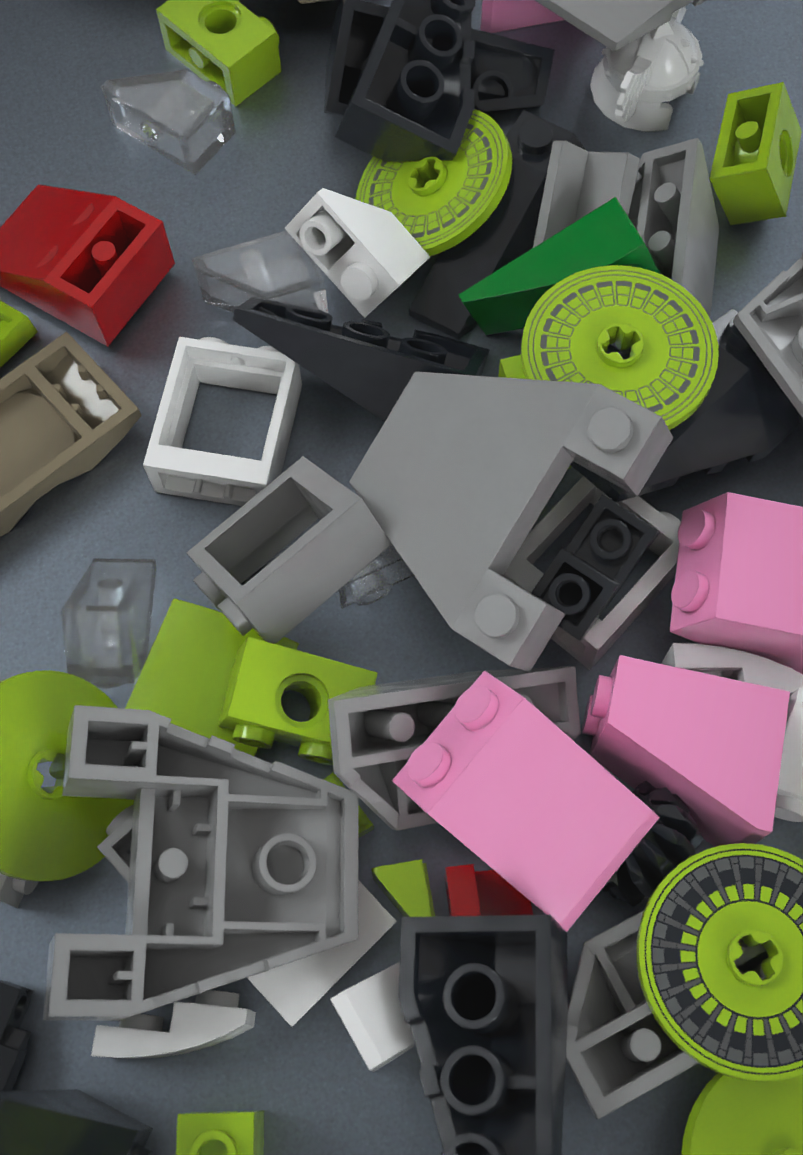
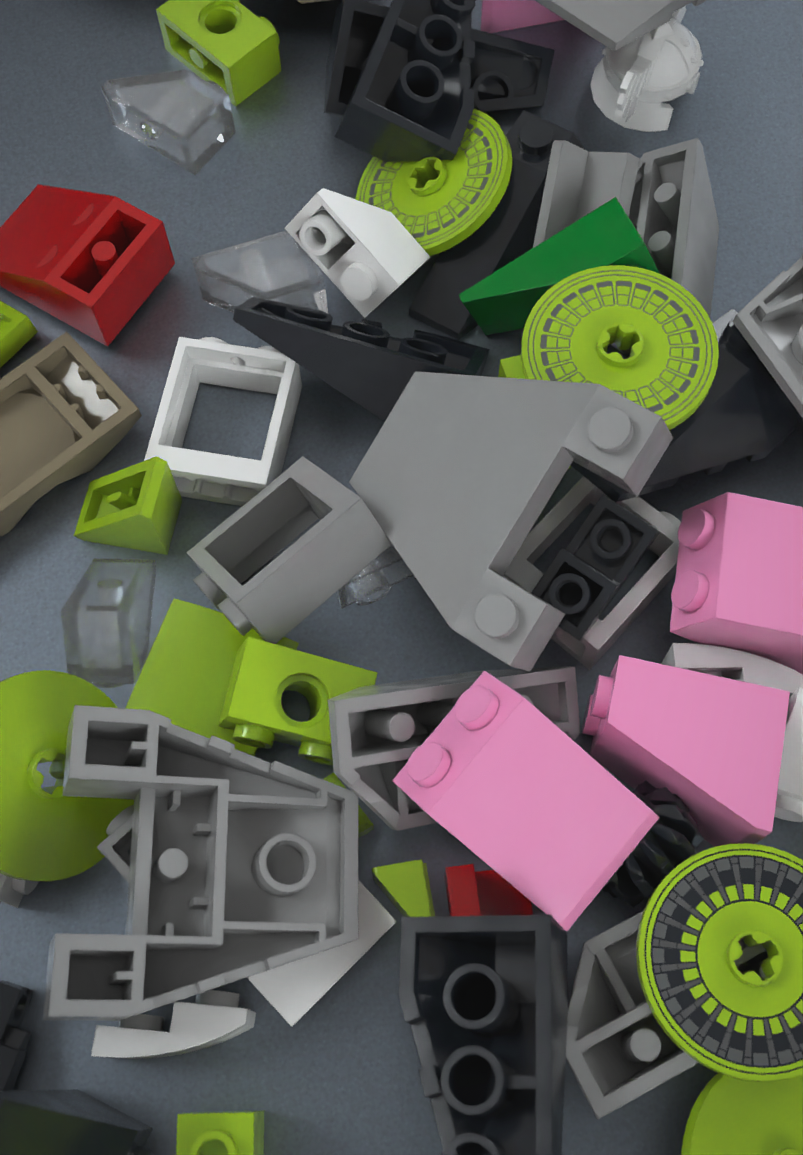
(132, 508): none -> lime slope
(376, 1018): white slope -> none
(756, 154): lime brick -> none

